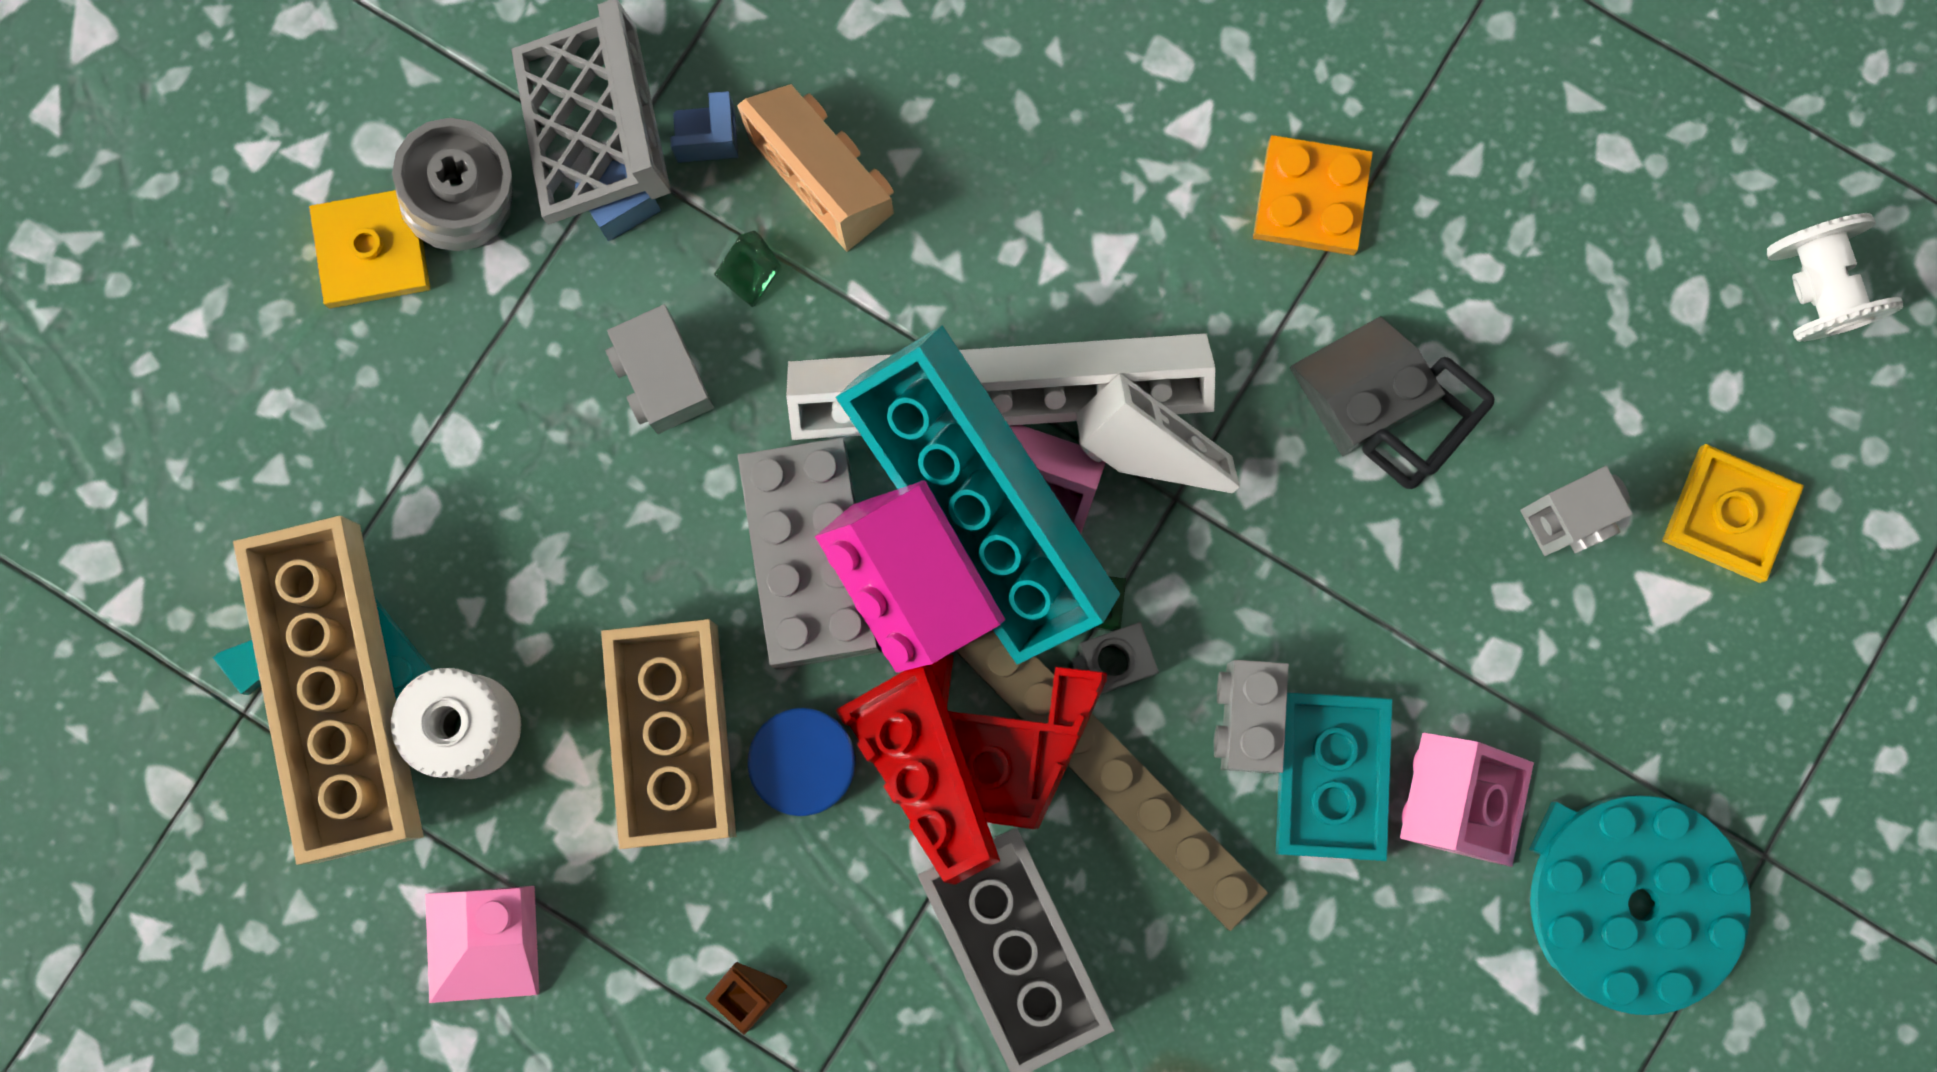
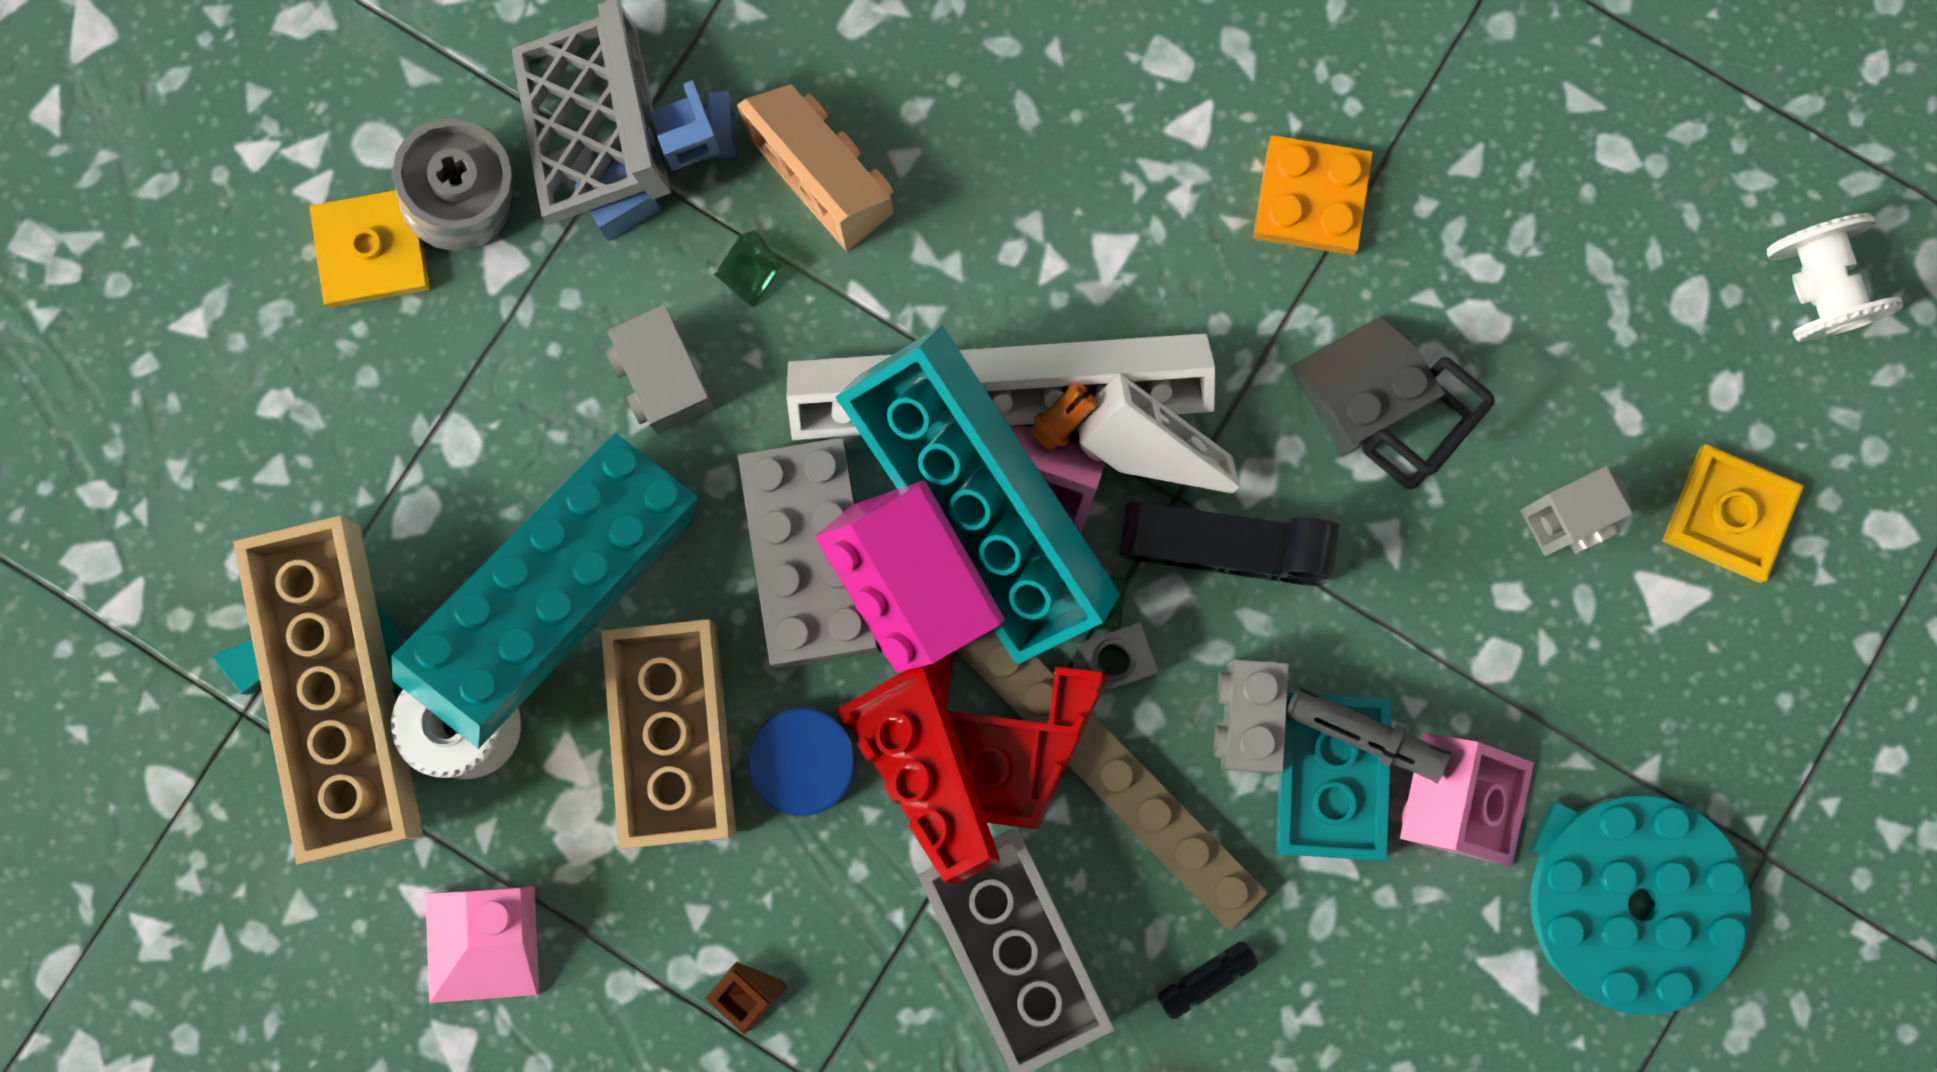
(543, 590): none -> teal brick
(685, 130): none -> medium blue panel
(1062, 418): none -> orange pin
(1207, 980): none -> black axle
(1230, 544): none -> black beam
(1369, 735): none -> dark grey pin

